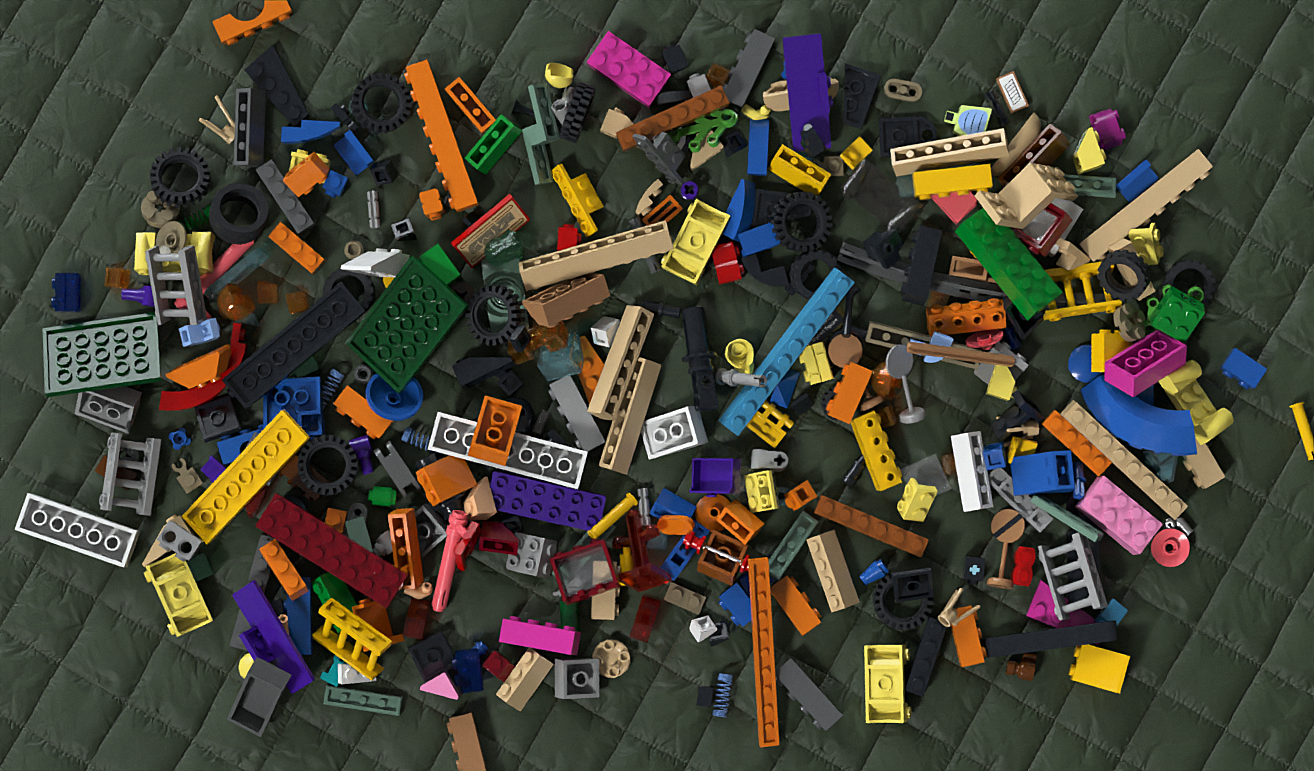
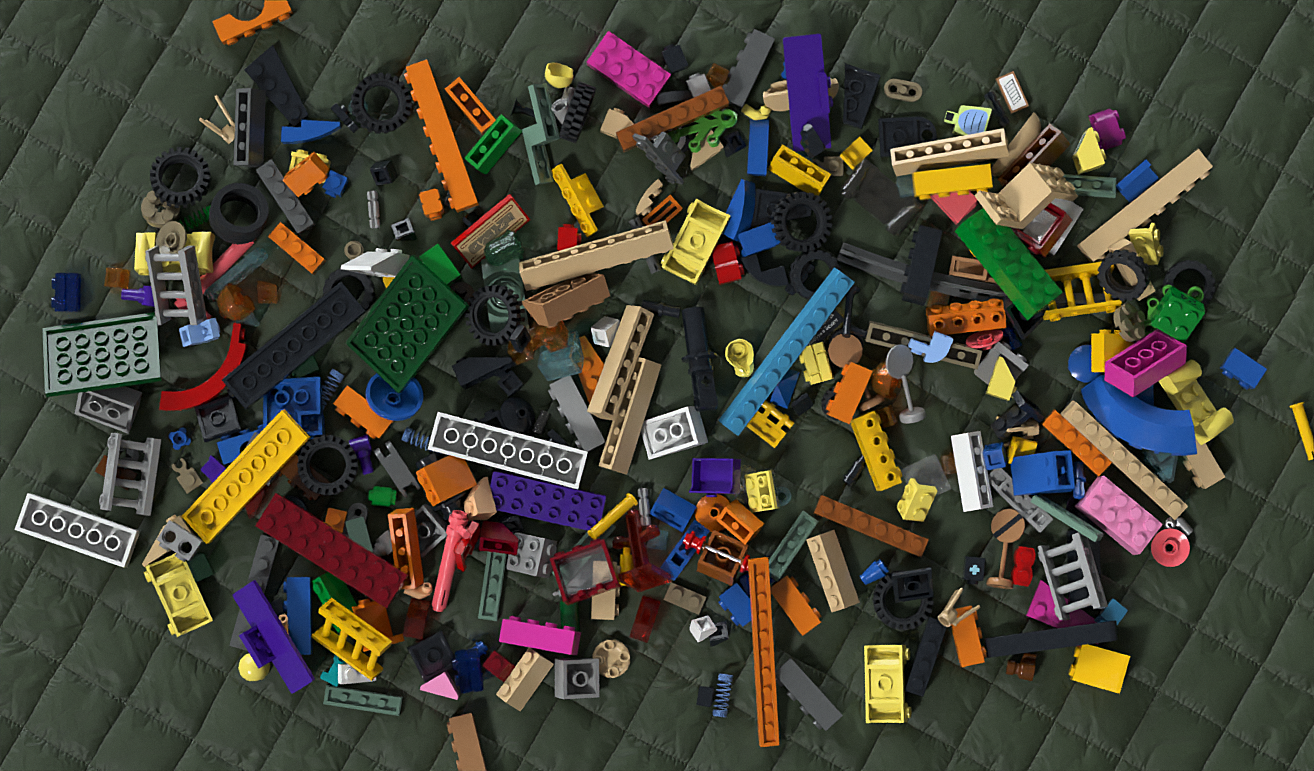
(202, 369): orange wedge -> none
(258, 697): dark grey piece -> none
(283, 570): orange brick -> none
(296, 302): clear orange slope -> none
(353, 153): blue panel -> none
(359, 369): dark grey plate -> none
(492, 586): none -> sand green tile
(495, 430): orange slope -> none
(675, 524): orange tile -> none
(689, 184): dark purple bush -> none
(734, 378): light grey pin -> none
(764, 460): light grey piece -> none
(800, 495): orange brick -> none
(884, 247): black brick -> none
(960, 354): medium nougat axle -> none
(1071, 255): tan slope -> none

